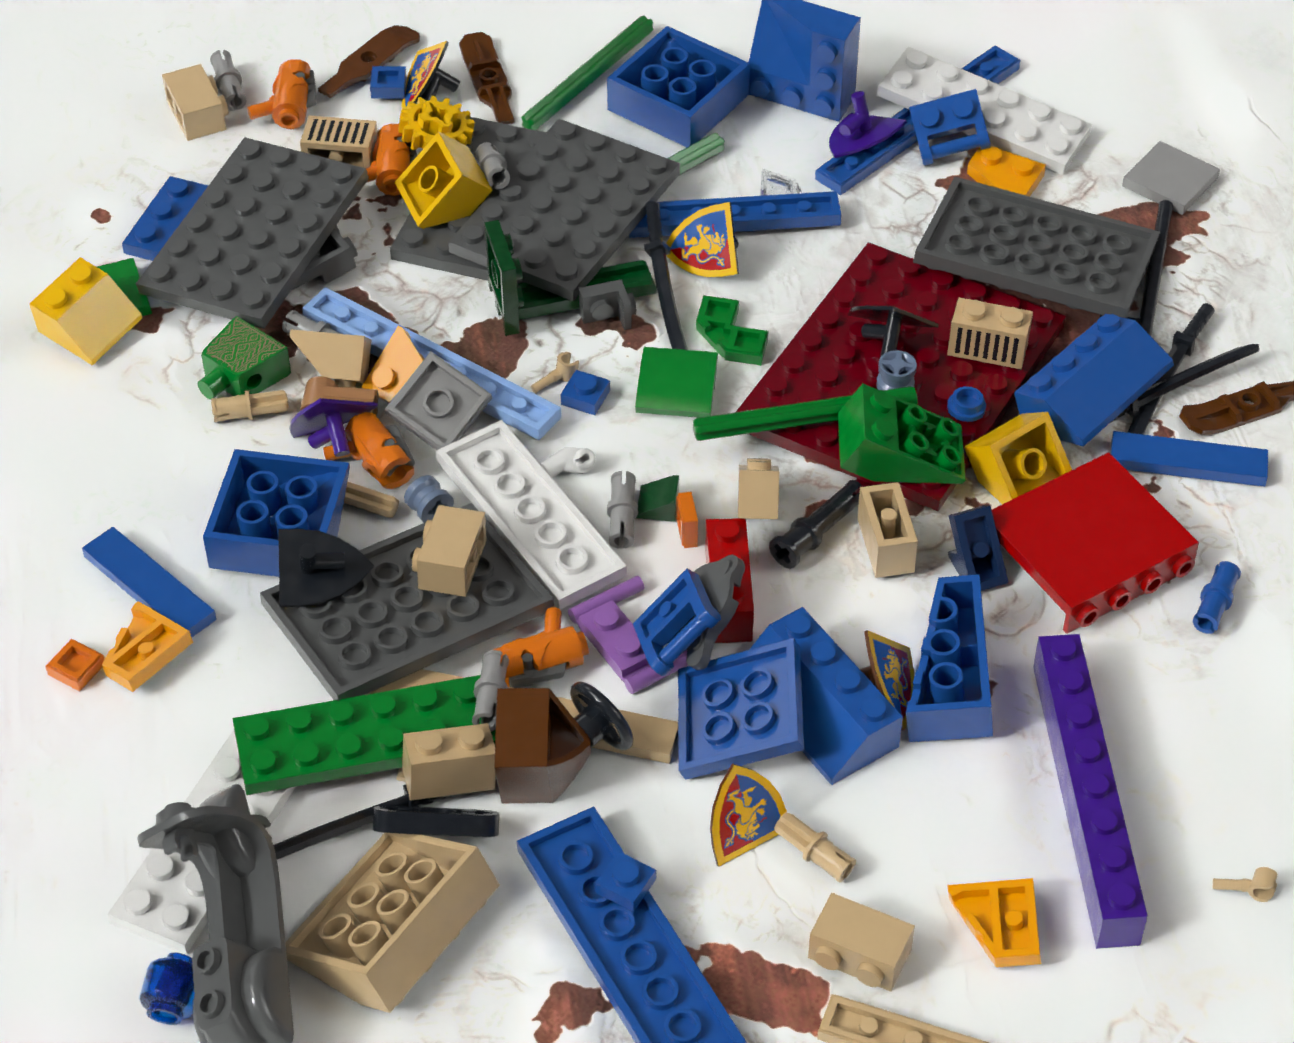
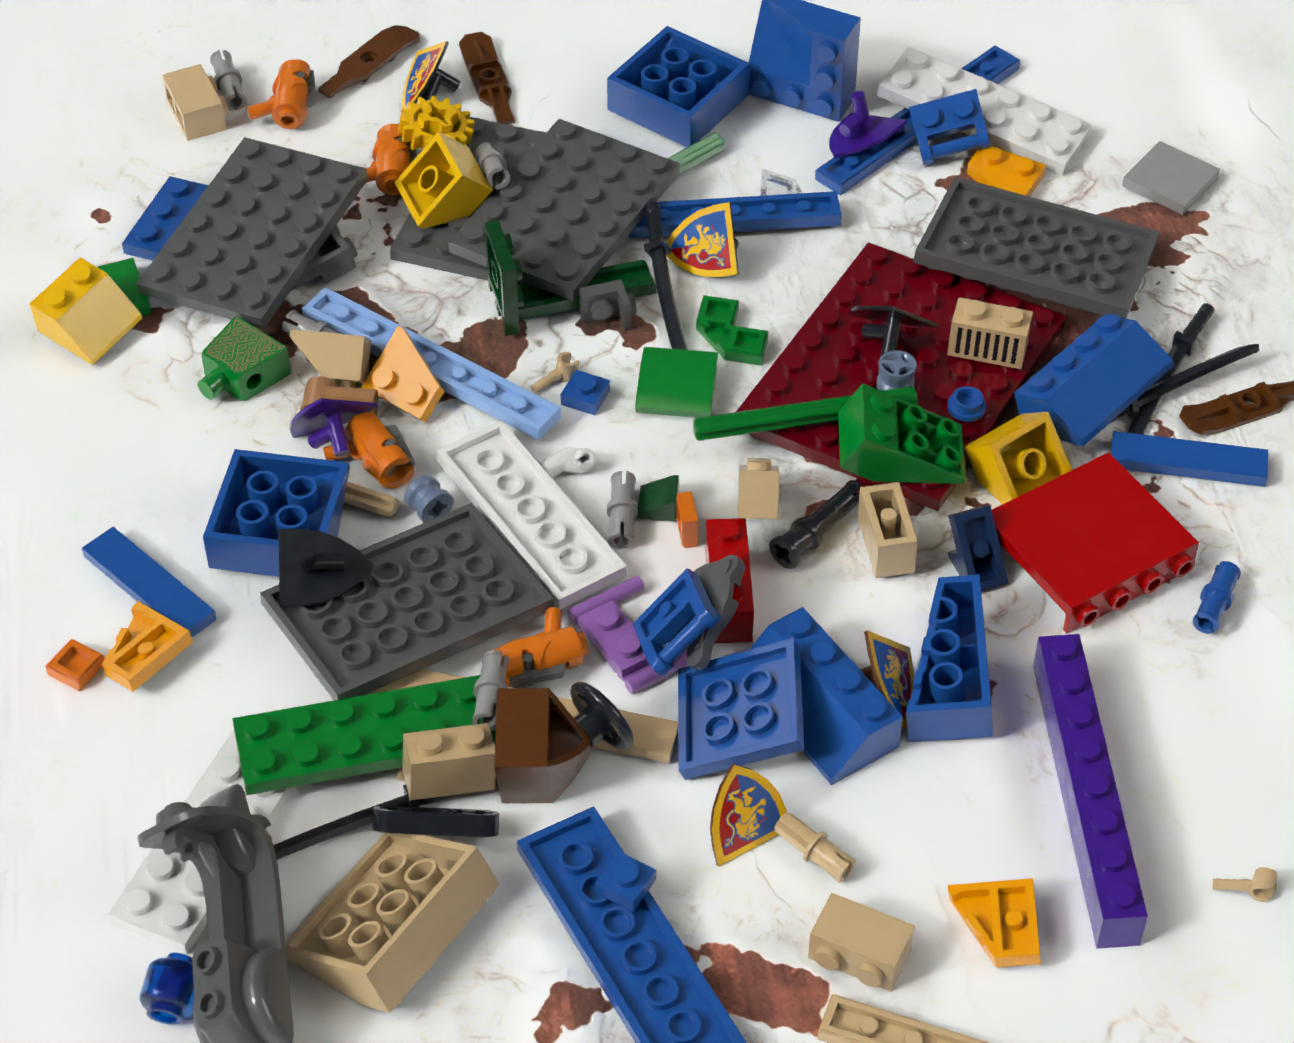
(249, 405): tan axle -> none
(340, 139): tan brick -> none
(388, 82): blue plate -> none
(438, 403): light grey tile -> none
(450, 550): tan brick -> none
(587, 73): green axle -> none
(1155, 268): black piece -> none

